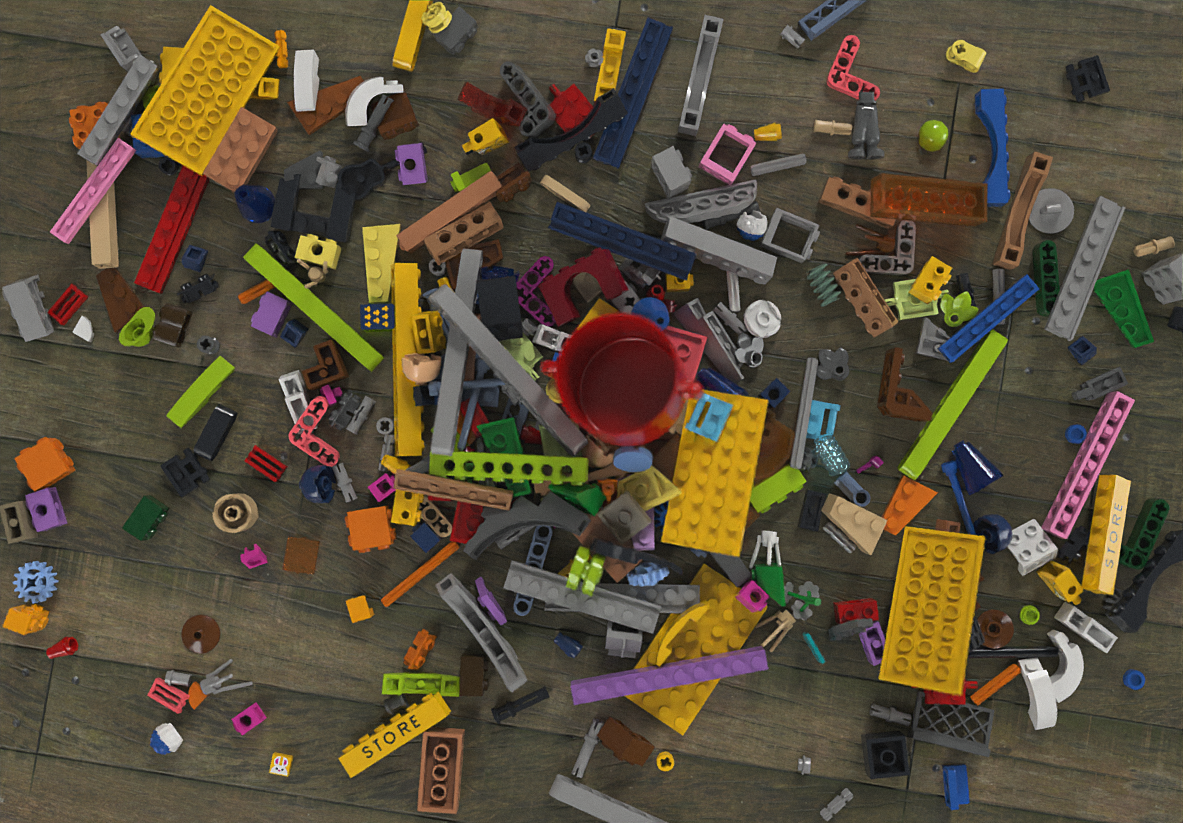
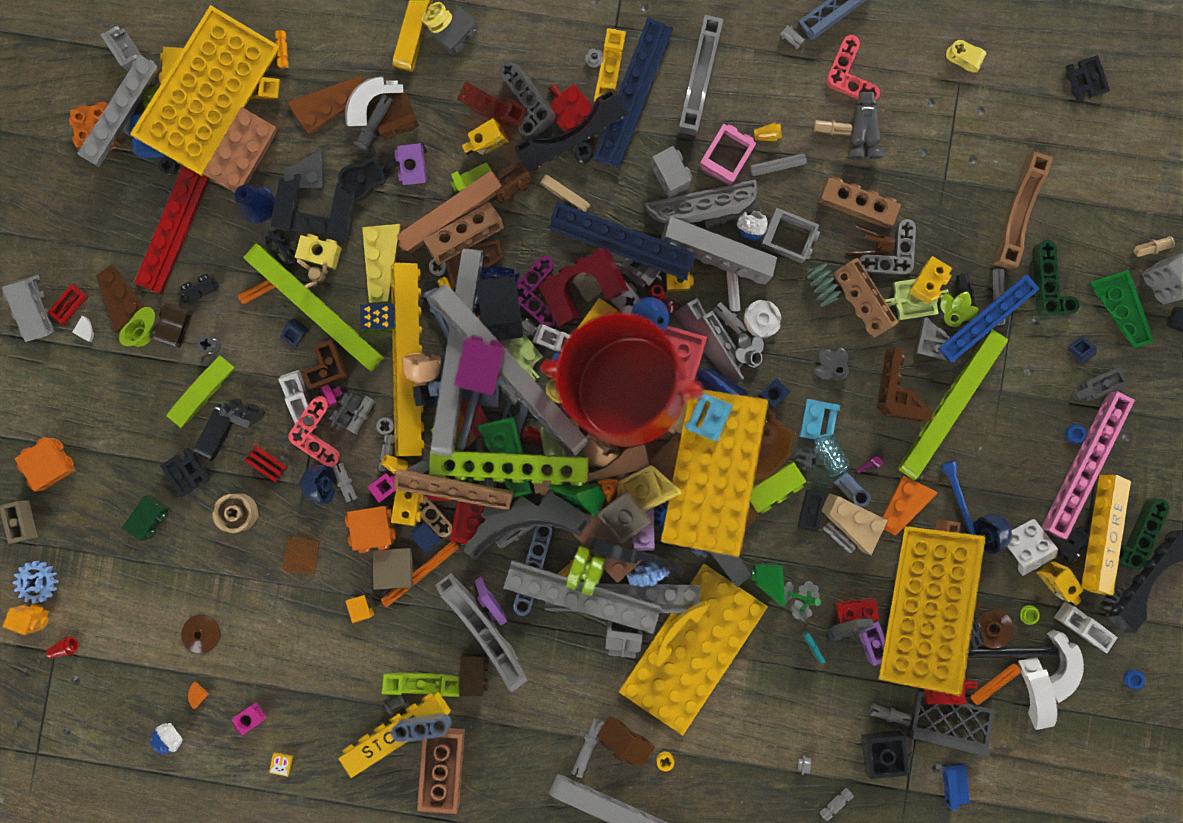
(54, 516): medium lavender brick -> none
(93, 191): bright pink plate -> none
(103, 229): tan brick -> none
(178, 678): light grey pin -> none
(181, 702): coral tile -> none
(194, 258): dark blue slope -> none
(213, 683): light grey plant -> none
(240, 414): none -> black plate
(253, 558): dark pink tile -> none
(271, 314): medium lavender brick -> none
(306, 80): white slope -> none
(328, 171): light grey bracket -> none
(392, 569): none -> dark tan tile
(413, 731): none -> sand blue beam
(416, 657): orange hinge -> none
(428, 332): yellow brick -> none
(480, 364): none -> magenta brick
(512, 711): black pin -> none
(568, 645): dark blue cone -> none
(632, 459): medium blue tile -> none
(669, 675): medium lavender brick -> none
(744, 597): dark pink brick -> none
(769, 540): white plant -> none
(784, 622): tan plant -> none
(804, 413): light grey axle -> none
(928, 200): clear orange brick -> none
(933, 135): lime hair -> none
(974, 467): clear blue cone -> none
(991, 110): blue arch -> none
(1051, 211): light grey shield -> none
(1084, 268): light grey plate -> none

